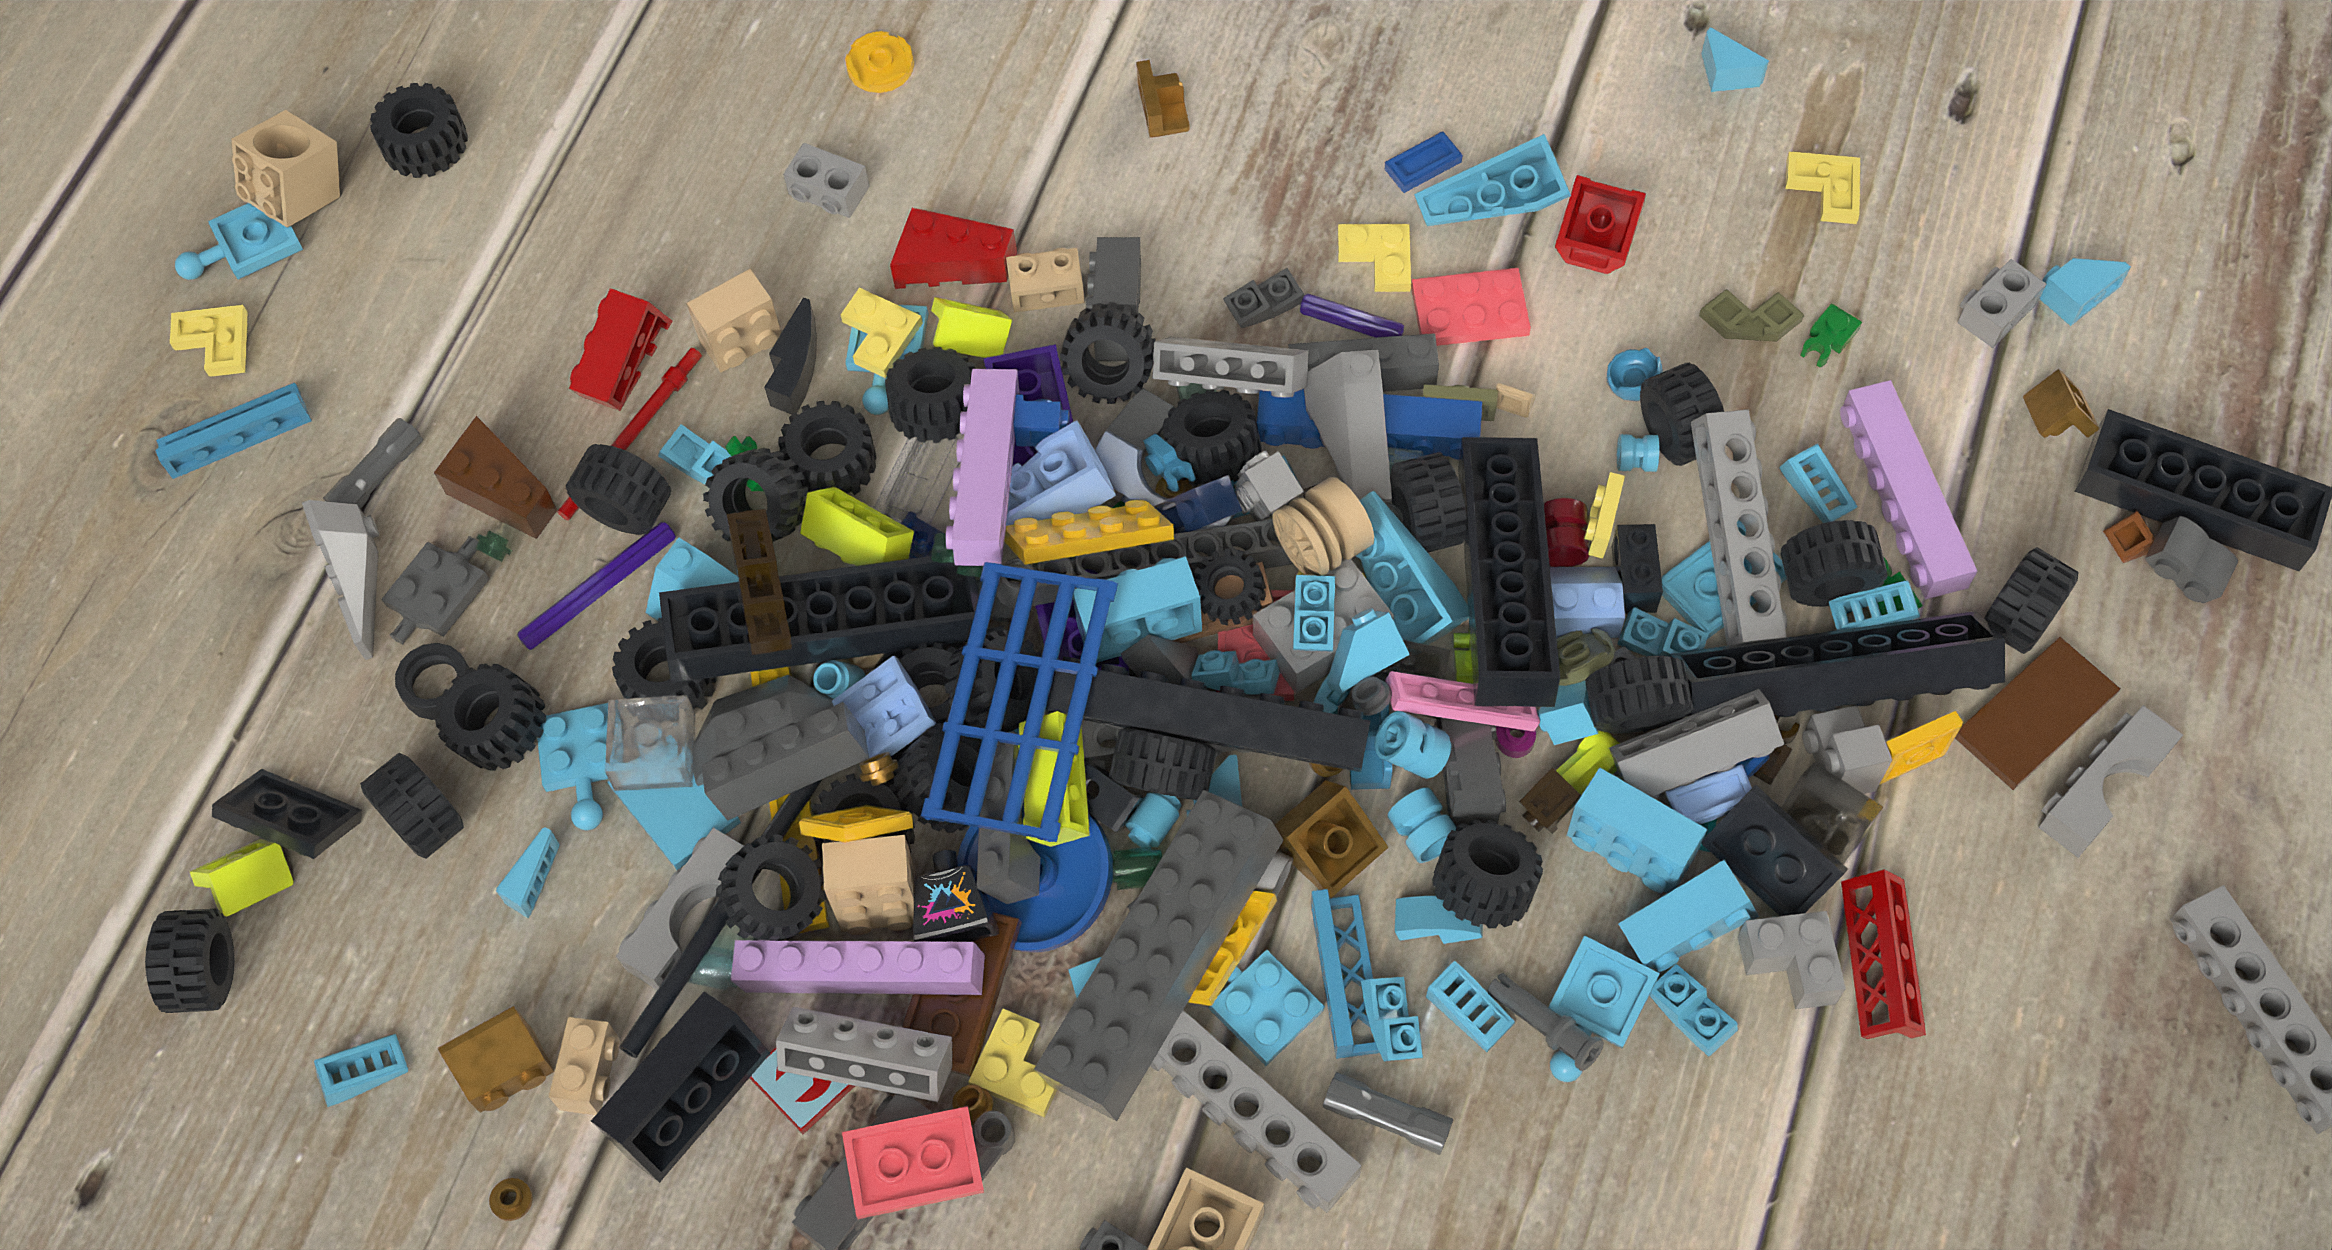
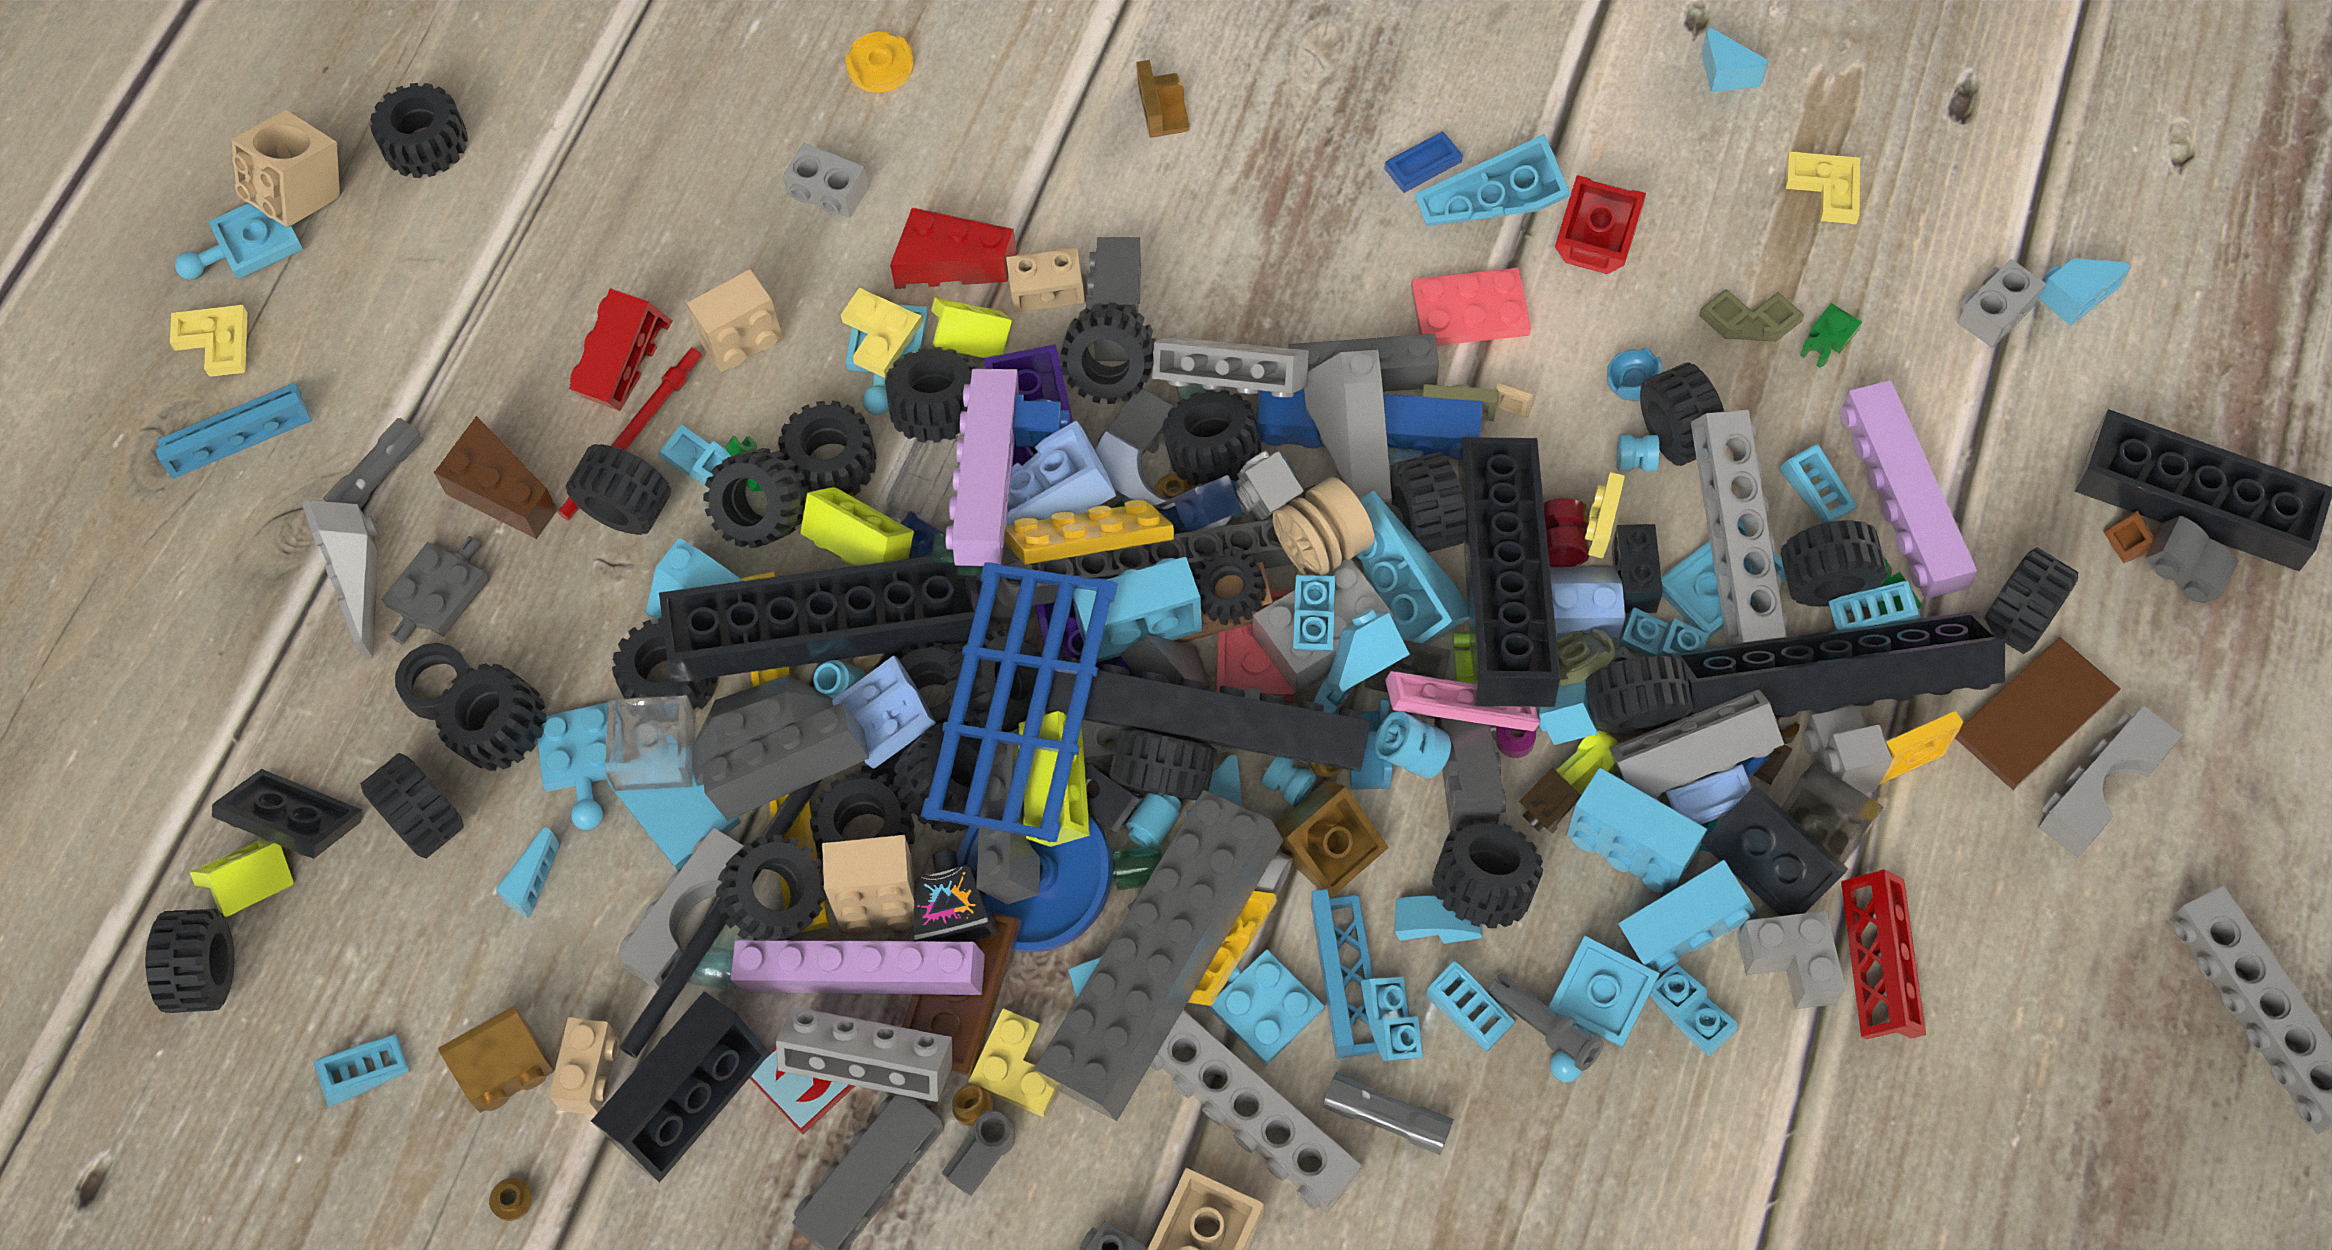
(493, 545): clear green plate -> none
(596, 585): dark purple axle -> none
(759, 582): dark brown slope -> none
(793, 360): black slope -> none
(855, 823): yellow tile -> none
(878, 769): pearl gold plate -> none
(912, 1162): coral plate -> none
(1164, 461): dark azure plate -> none
(1223, 669): medium azure slope -> none
(1264, 301): dark grey slope -> none
(1291, 780): none -> medium azure wheel
(1350, 317): dark purple axle -> none
(1371, 696): dark grey plate -> none
(1385, 246): light yellow plate -> none
(1420, 820): medium azure wheel -> none
(2058, 405): pearl gold panel -> none

